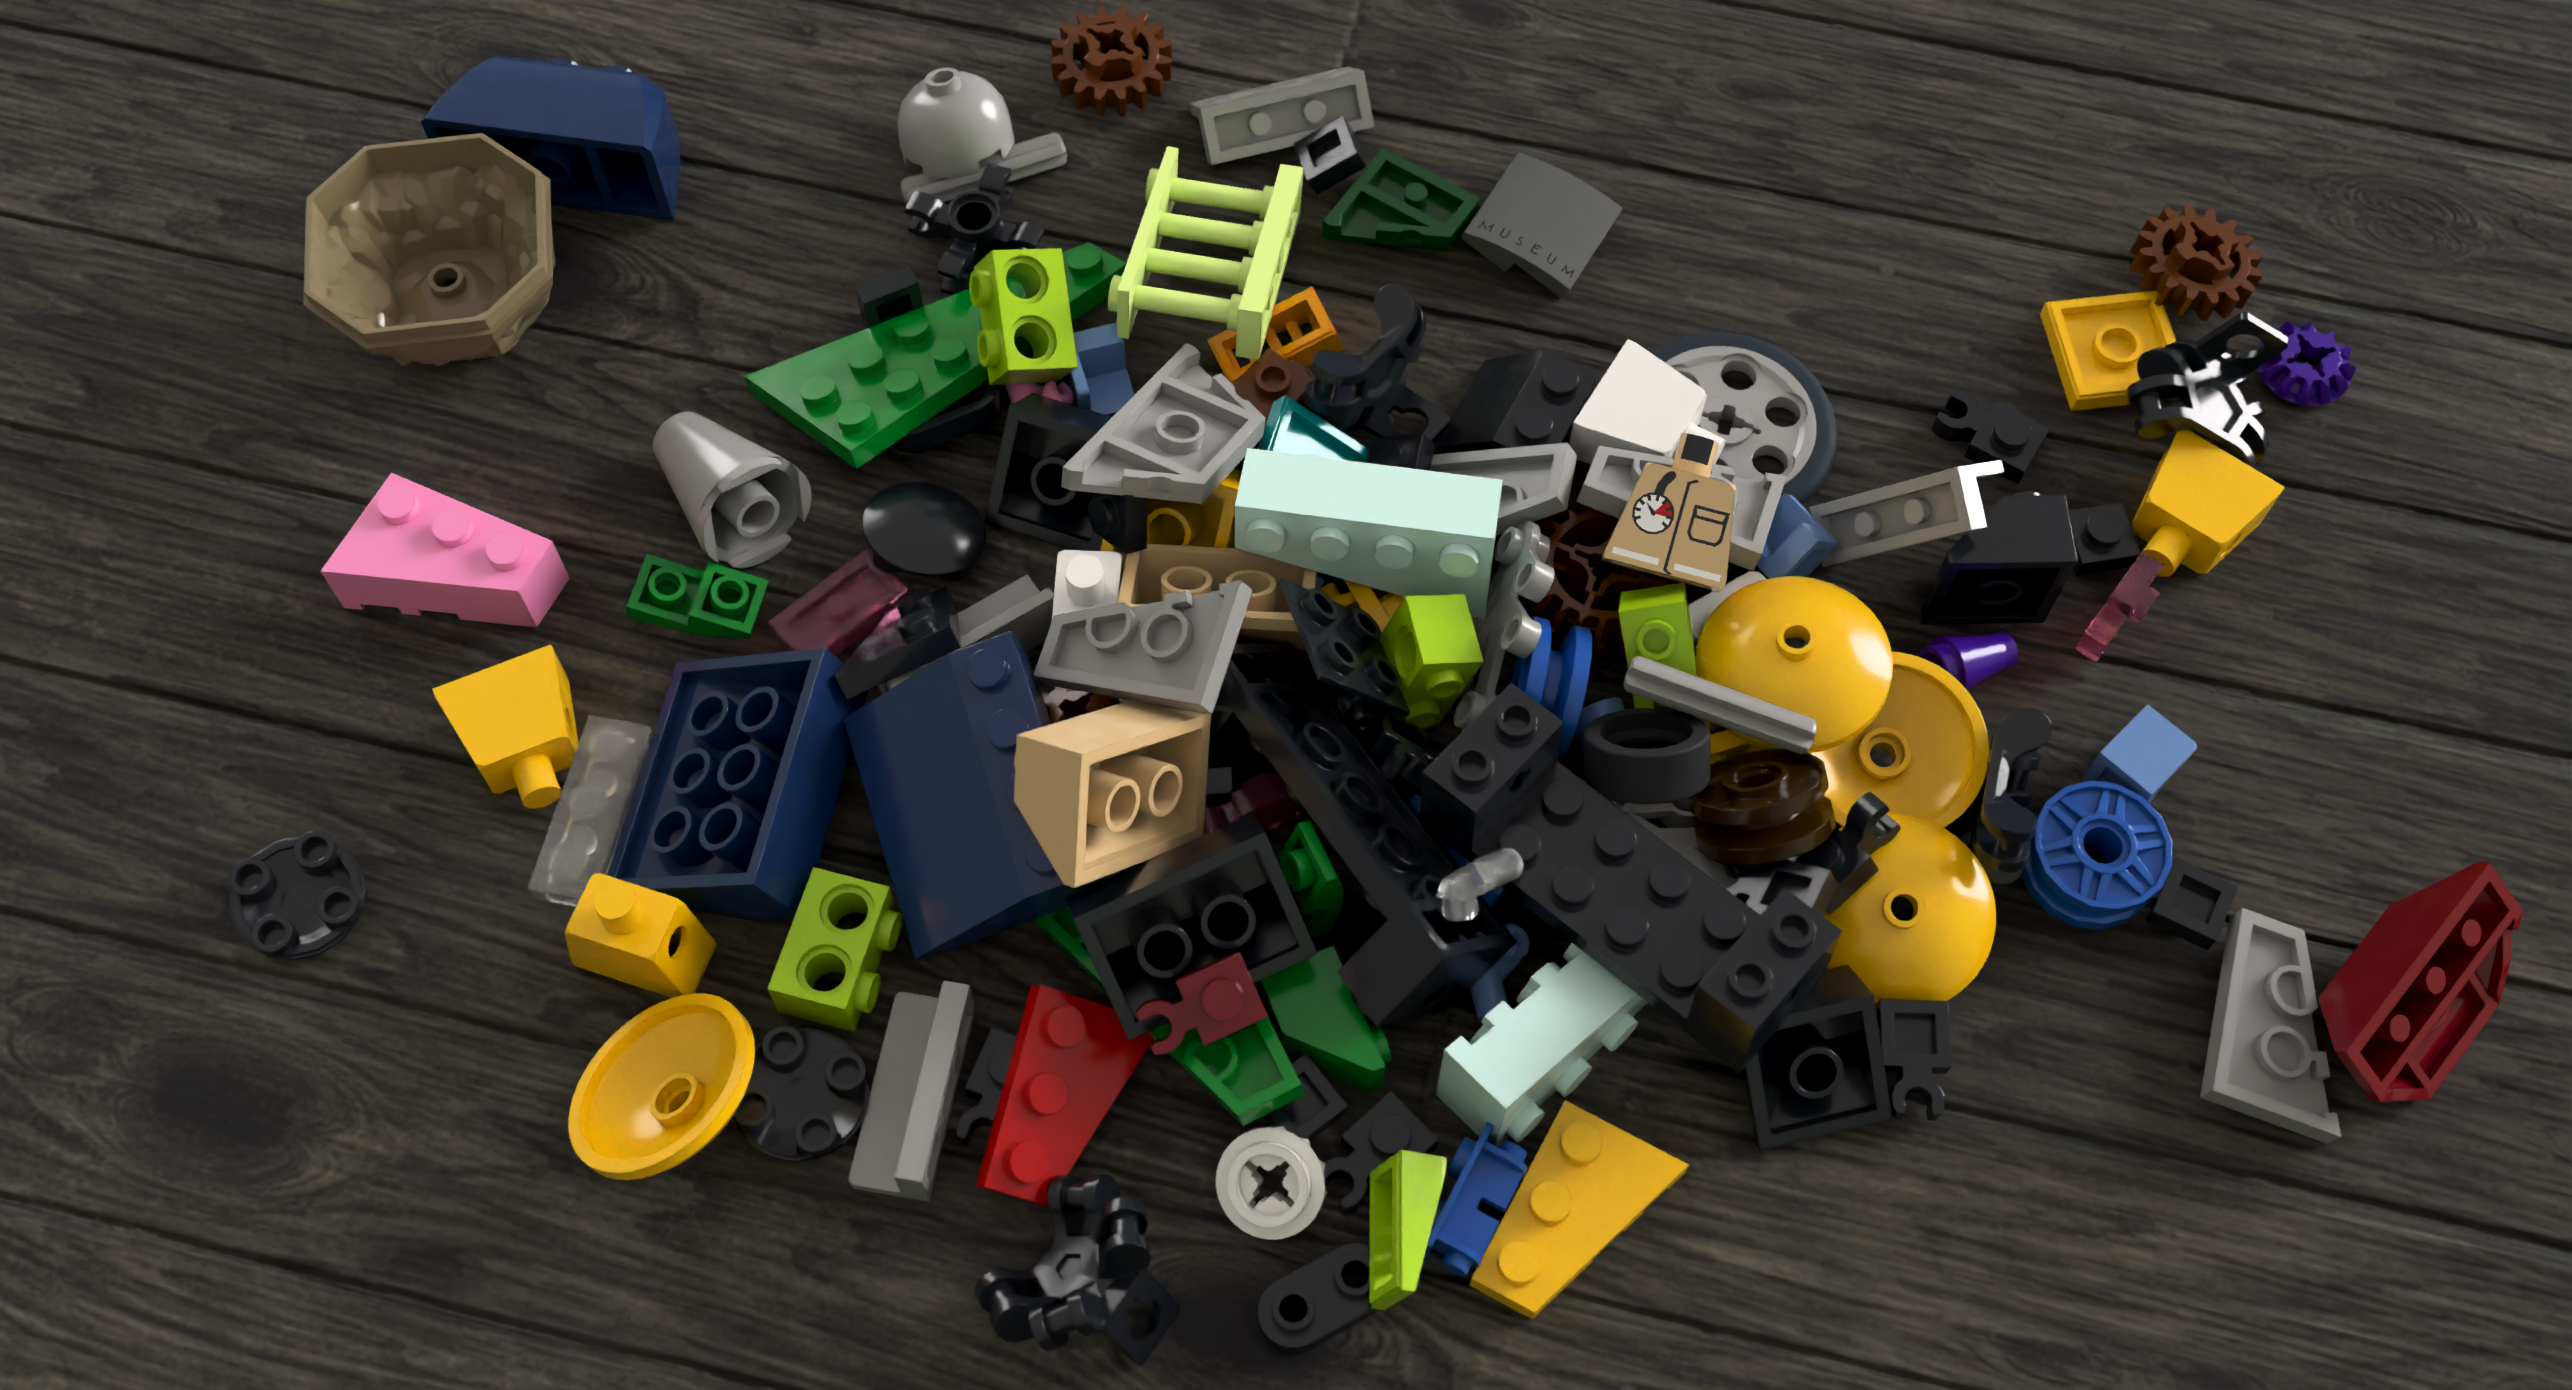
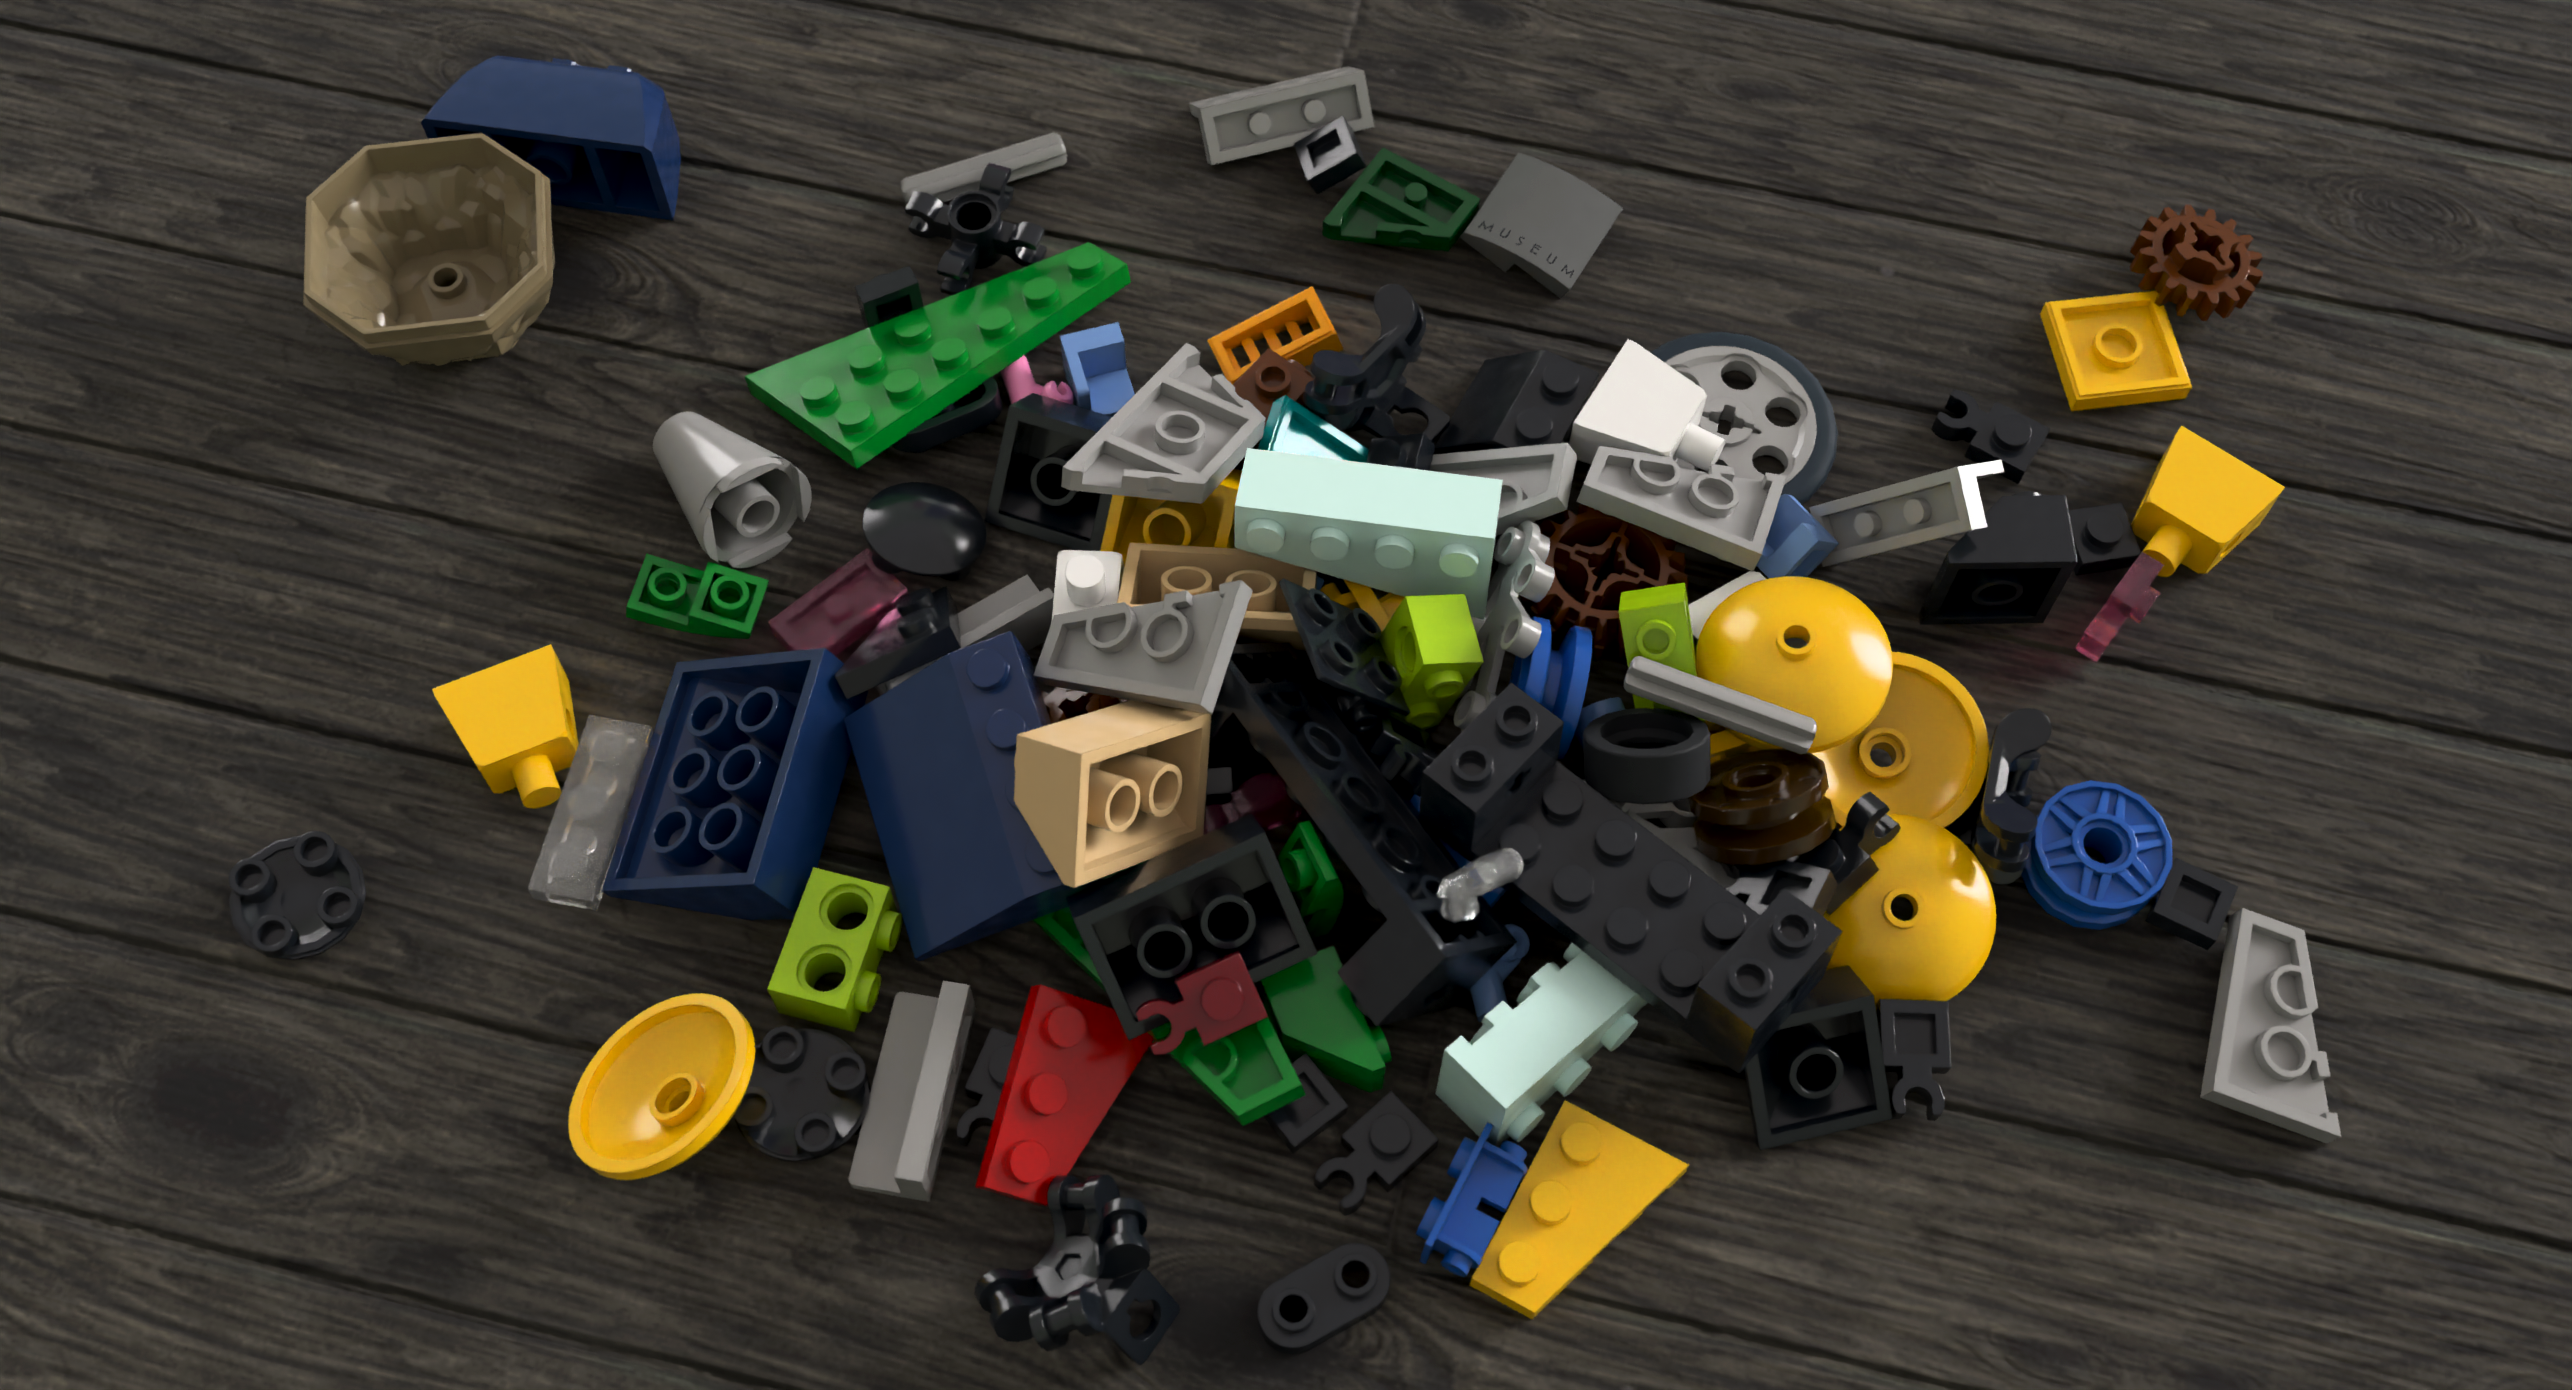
(446, 557): bright pink wedge -> none
(627, 936): yellow torso -> none
(953, 124): light grey cylinder -> none
(1039, 318): lime brick -> none
(1111, 60): reddish brown gear -> none
(1120, 520): black plate -> none
(1239, 1183): white gear -> none
(1255, 277): yellowish green fence -> none
(1401, 1218): lime slope -> none
(1678, 519): tan torso -> none
(1972, 657): dark purple cone -> none
(2143, 754): medium blue panel -> none
(2209, 388): black piece -> none
(2300, 382): dark purple gear -> none
(2422, 984): dark red wedge -> none

